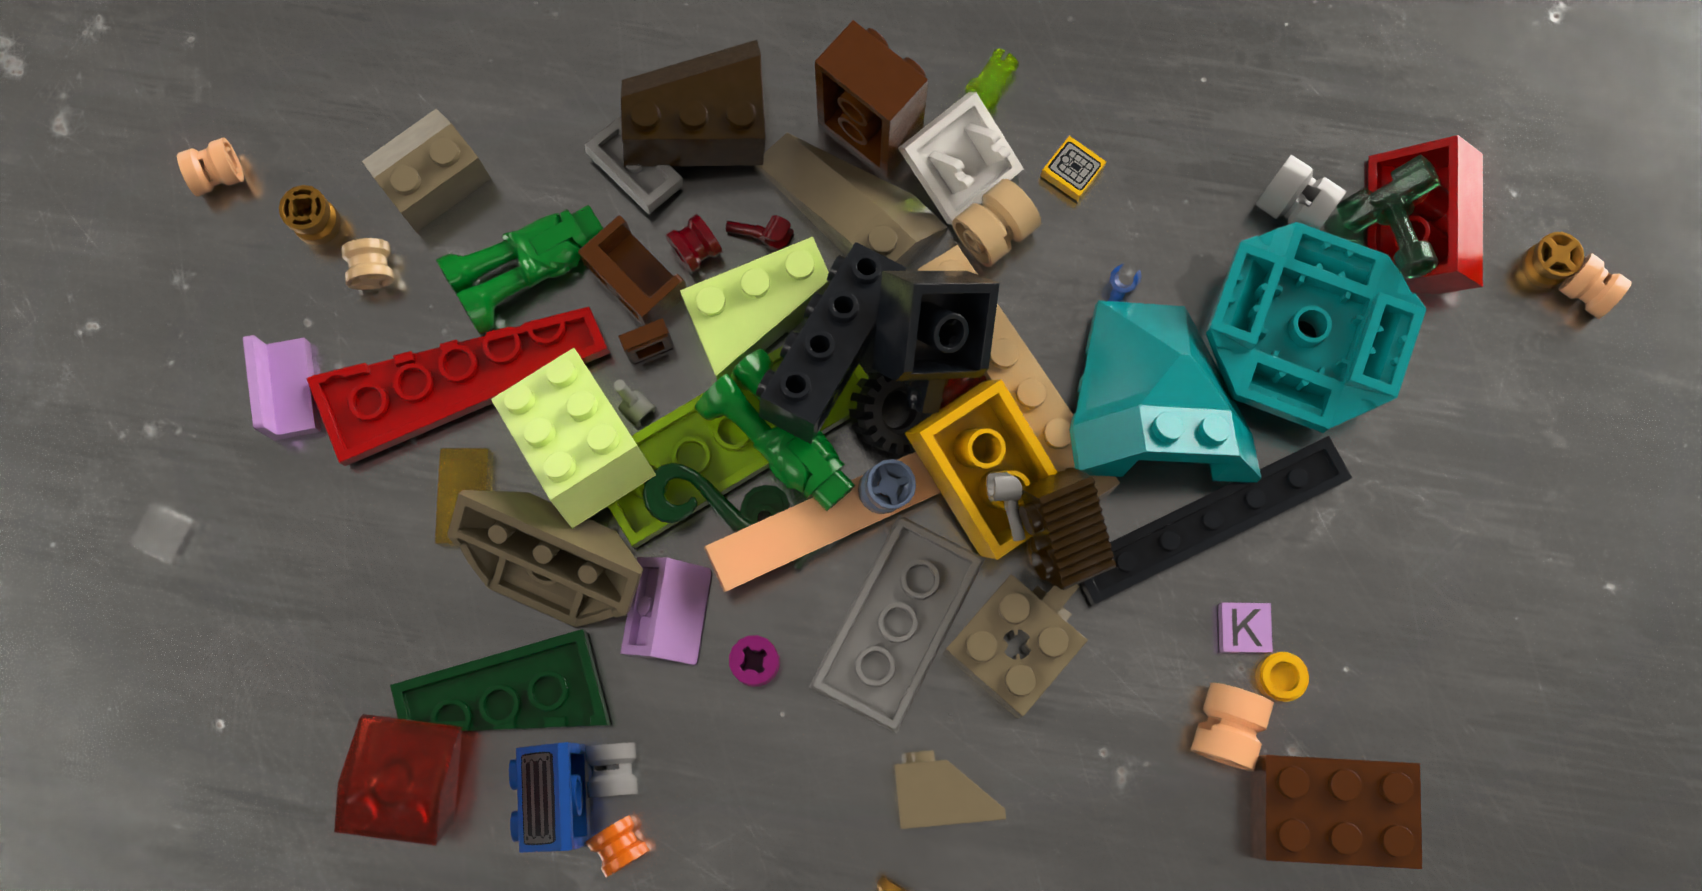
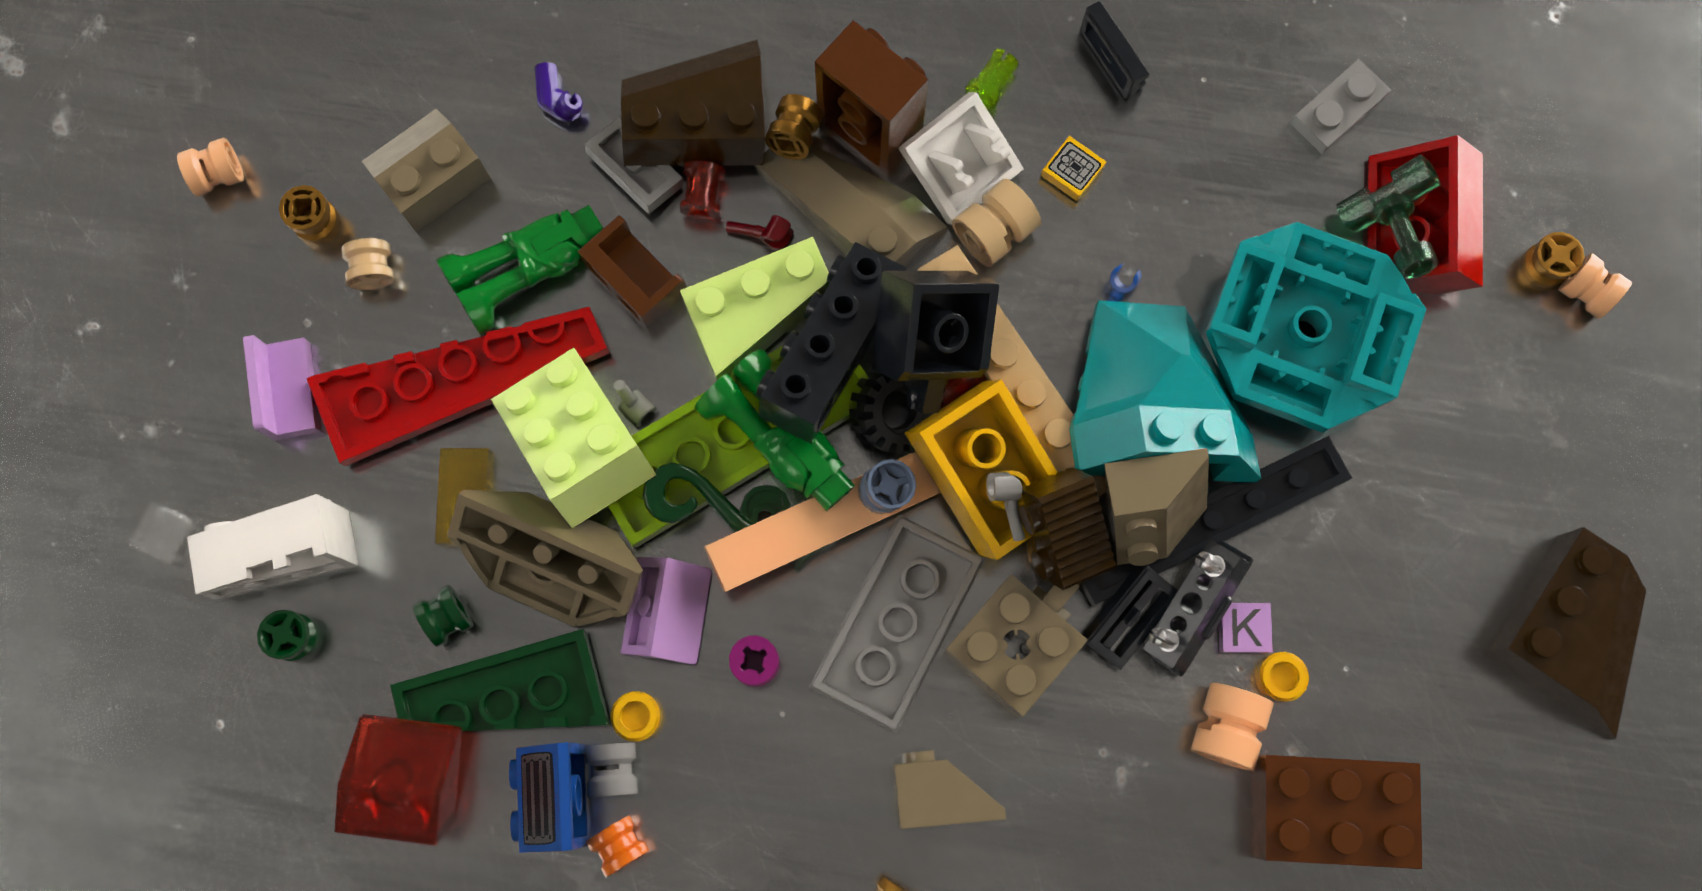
(272, 548): none -> white wedge
(277, 631): none -> dark green wheel
(442, 615): none -> dark green wheel
(551, 98): none -> dark purple arm
(636, 716): none -> yellow tile
(646, 341): reddish brown tile -> none
(694, 243): dark red wheel -> none
(702, 189): none -> clear red bush
(795, 123): none -> pearl gold wheel
(1114, 51): none -> black tile
(1123, 612): none -> black tile
(1154, 503): none -> dark tan slope
(1226, 569): none -> black piece
(1288, 184): light grey wheel -> none
(1340, 106): none -> light grey plate
(1576, 628): none -> dark brown wedge

